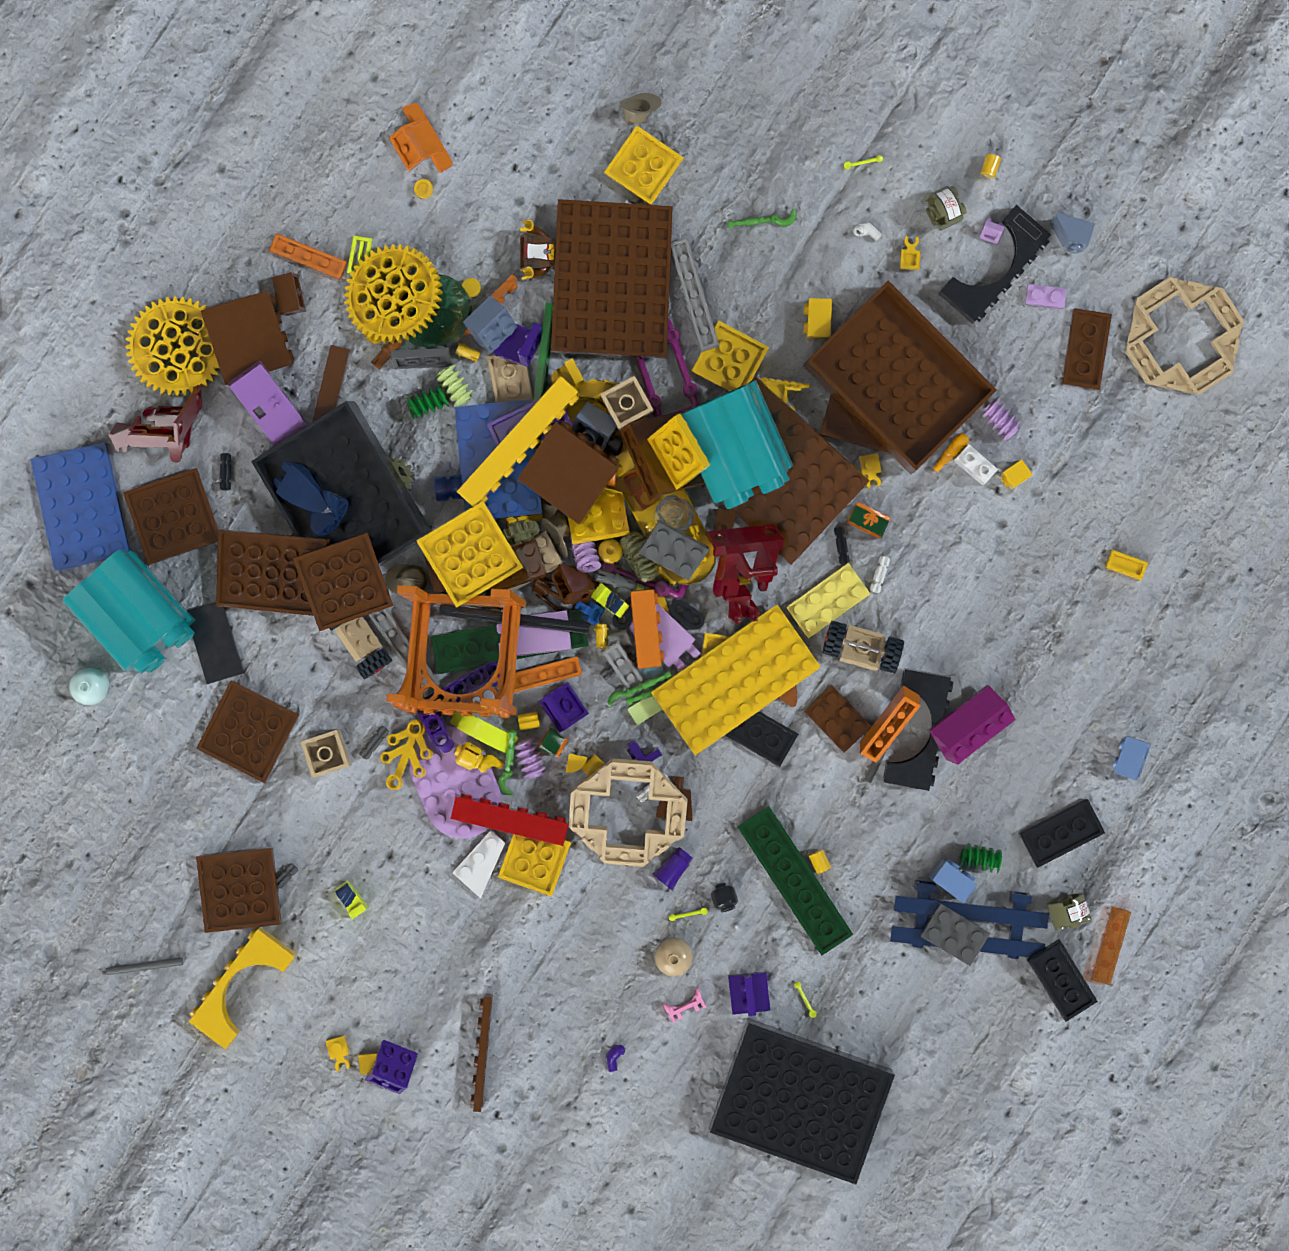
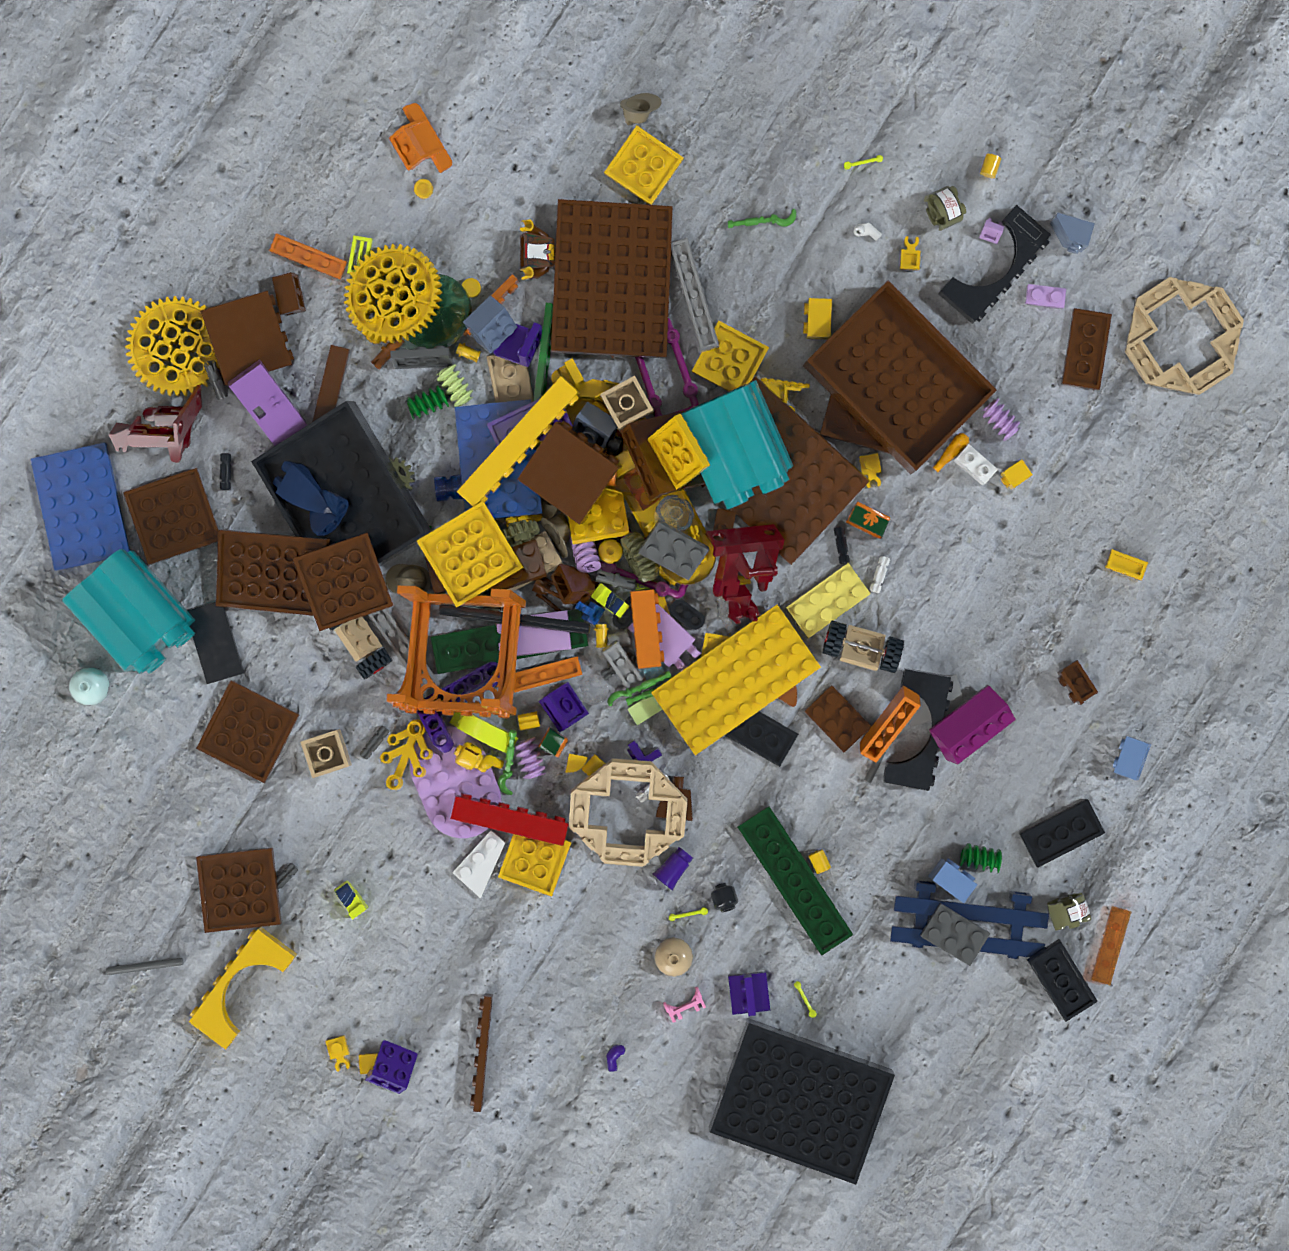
(215, 379): none -> dark grey pin
(1077, 682): none -> reddish brown bracket

